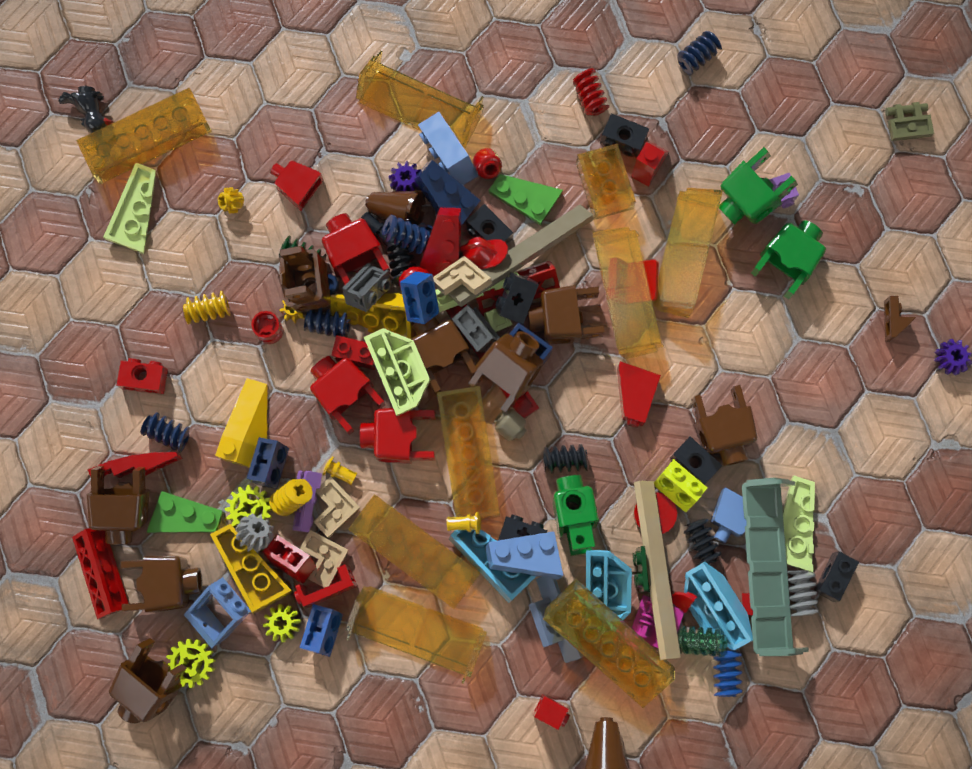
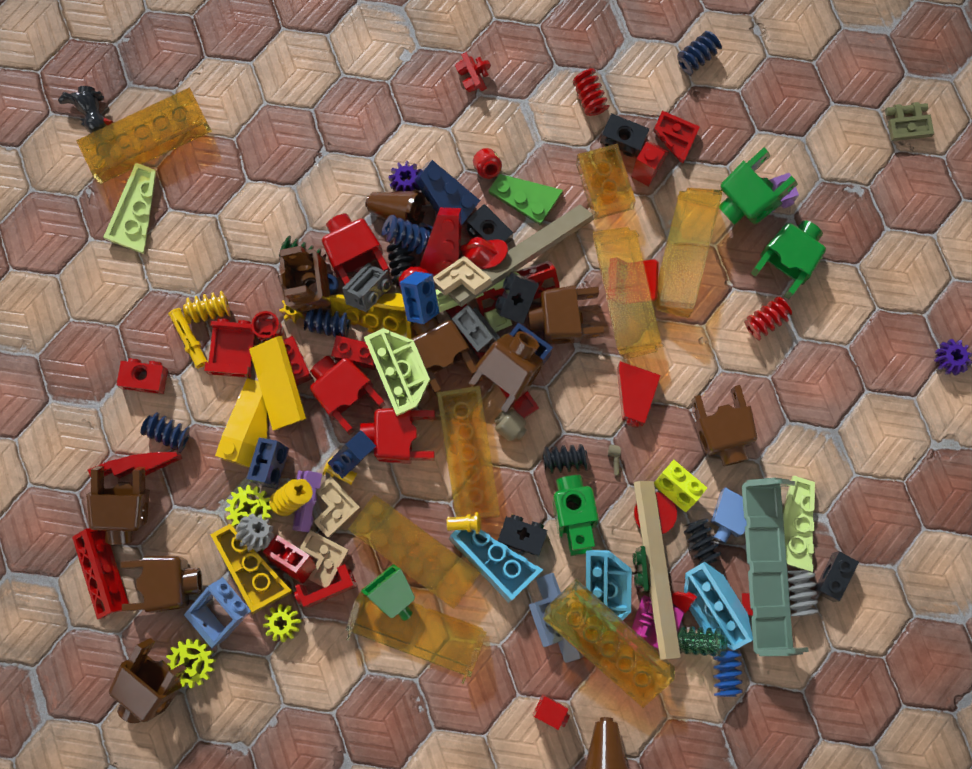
(183, 515): bright green wing -> none
(192, 346): none -> yellow pin
(230, 200): yellow gear -> none
(230, 349): none -> red panel
(277, 383): none -> yellow tile
(296, 182): red torso -> none
(298, 364): none -> red brick
(321, 630): blue brick -> none
(351, 454): none -> dark blue brick
(376, 227): black pin -> none
(391, 593): none -> green torso
(413, 100): clear yellow piece -> none
(447, 148): medium blue wedge -> none
(467, 65): none -> red hips
(527, 555): medium blue wedge -> none
(615, 451): none -> dark tan hand
(676, 134): none -> red wing
(691, 449): black brick -> none
(767, 317): none -> red piece
(893, 323): reddish brown slope -> none

